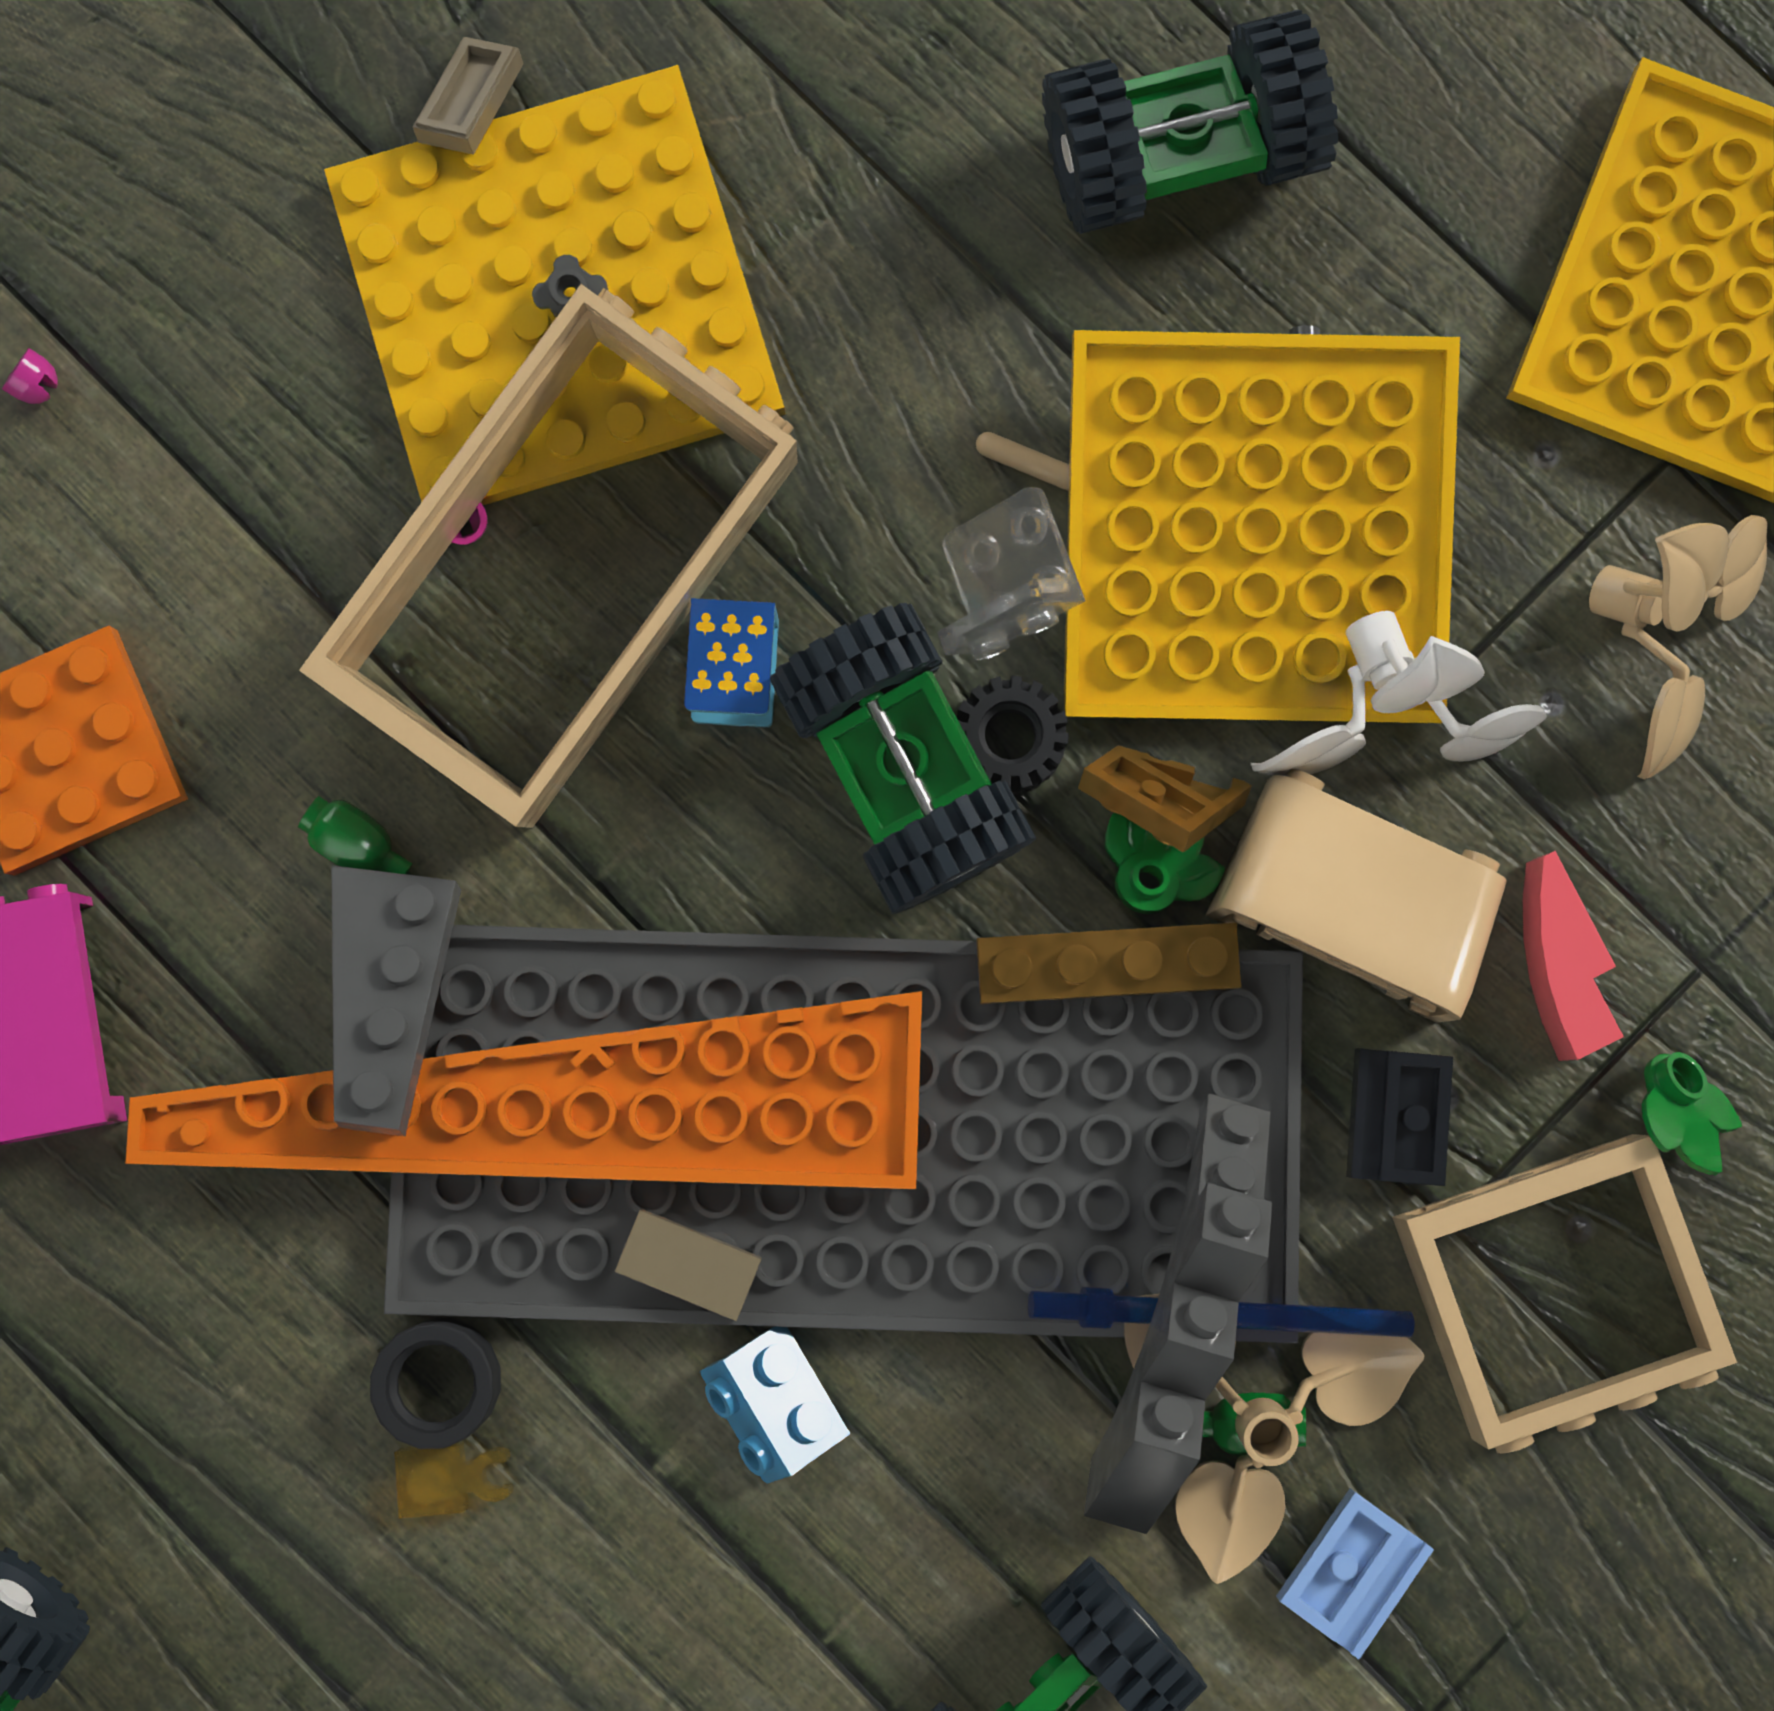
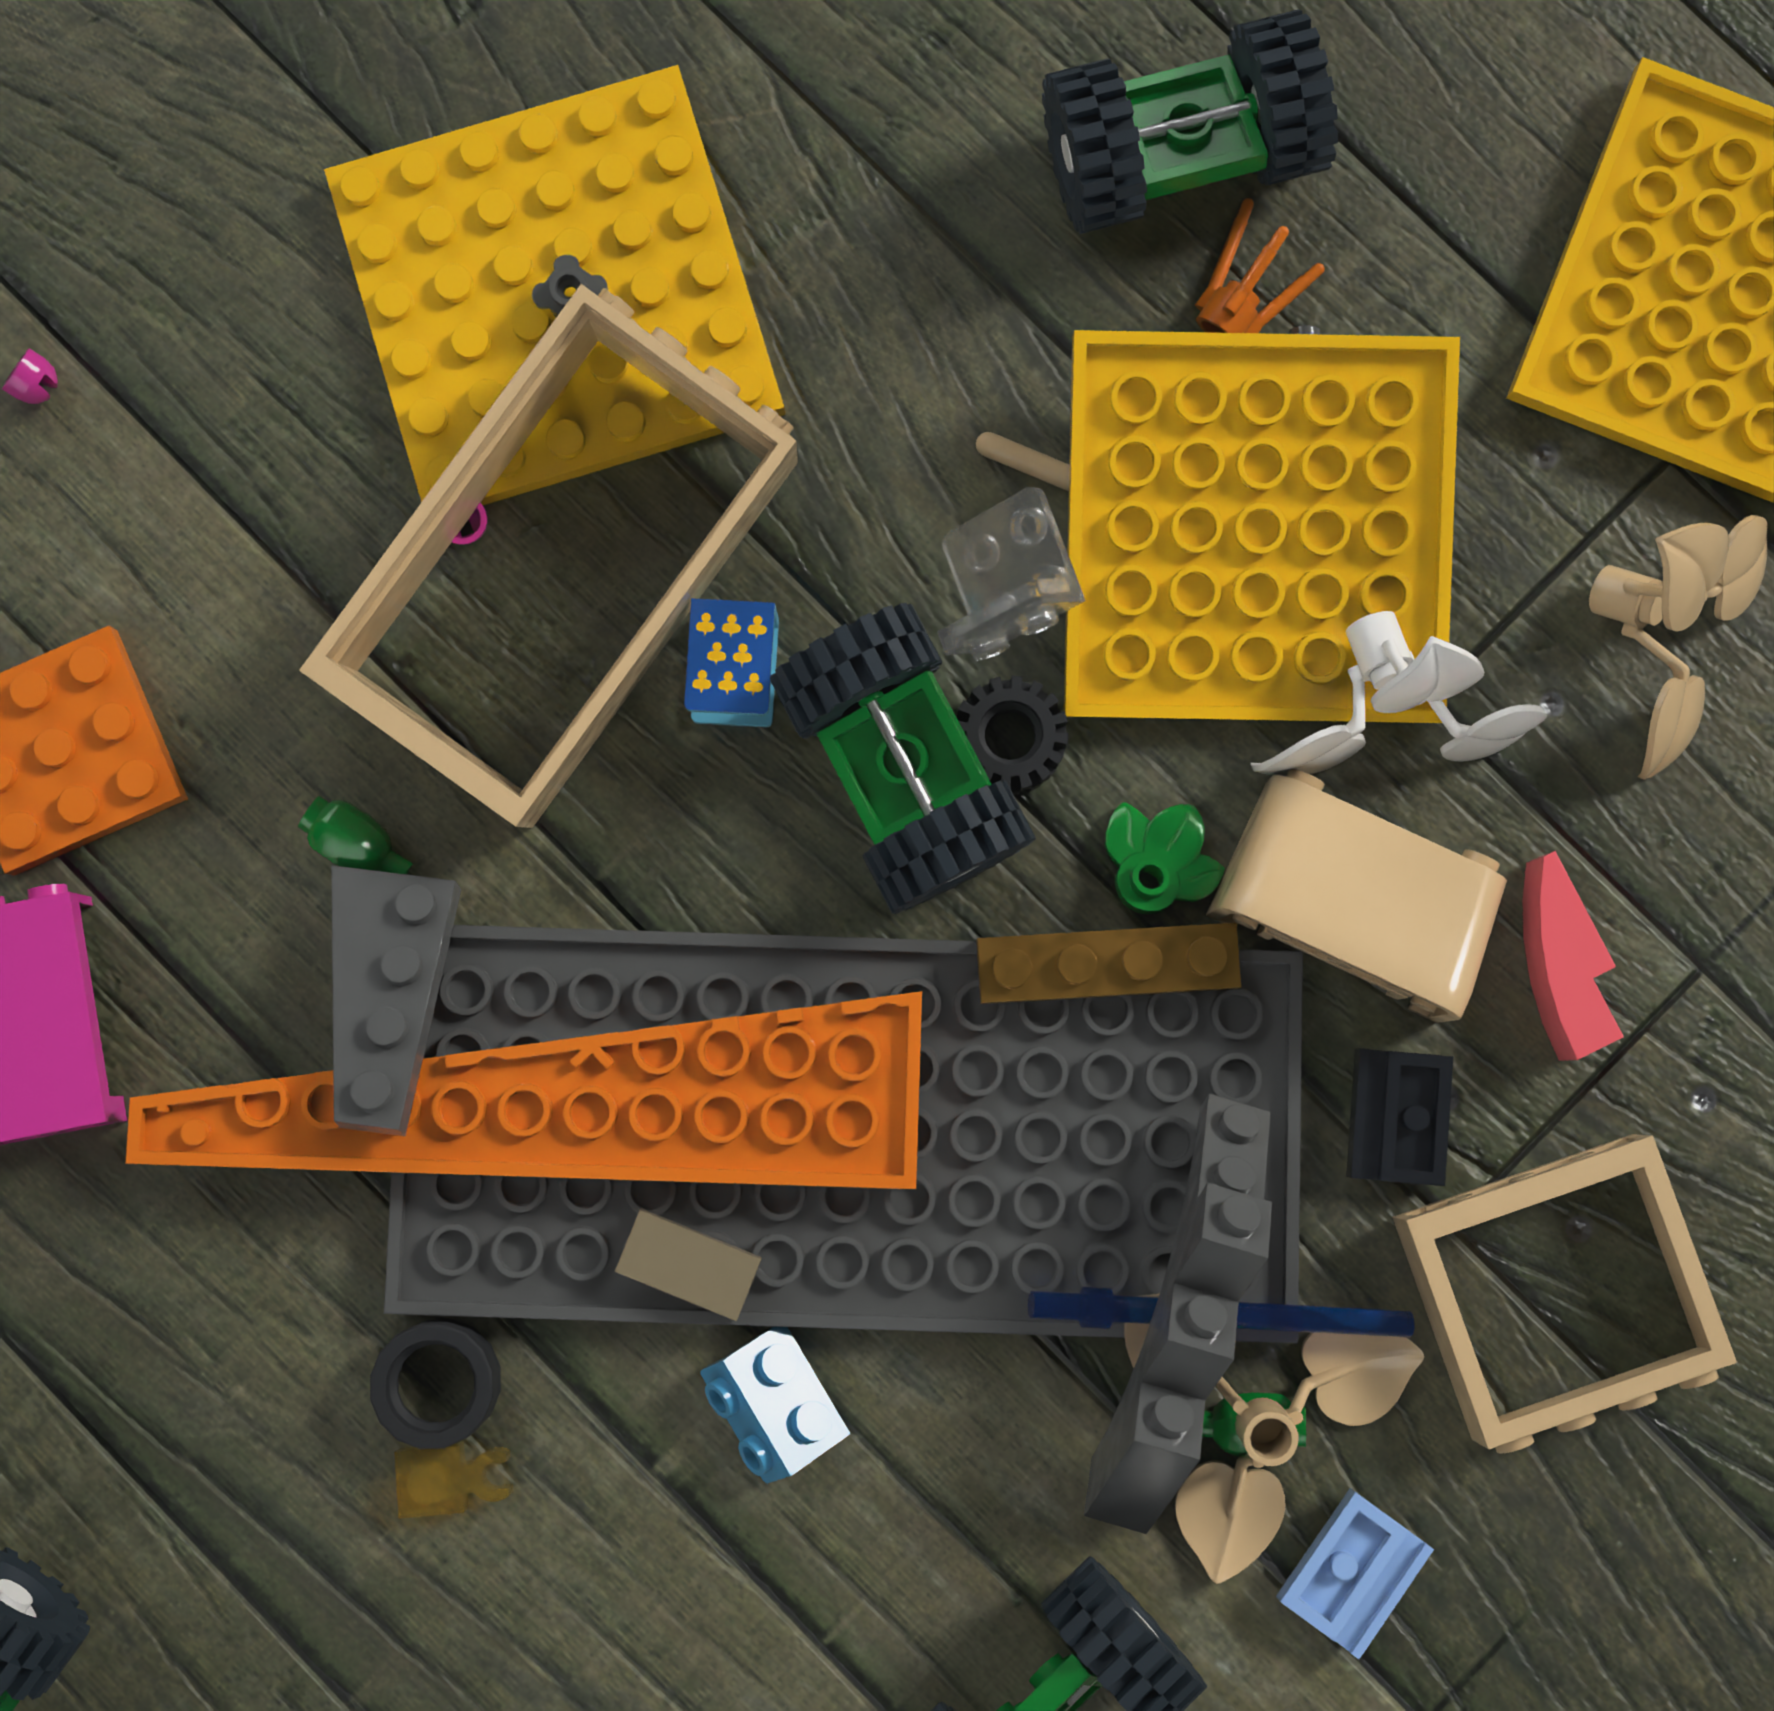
(468, 95): dark tan tile -> none
(1161, 795): pearl gold wing -> none
(1234, 306): none -> orange plant
(1686, 1111): green plate -> none

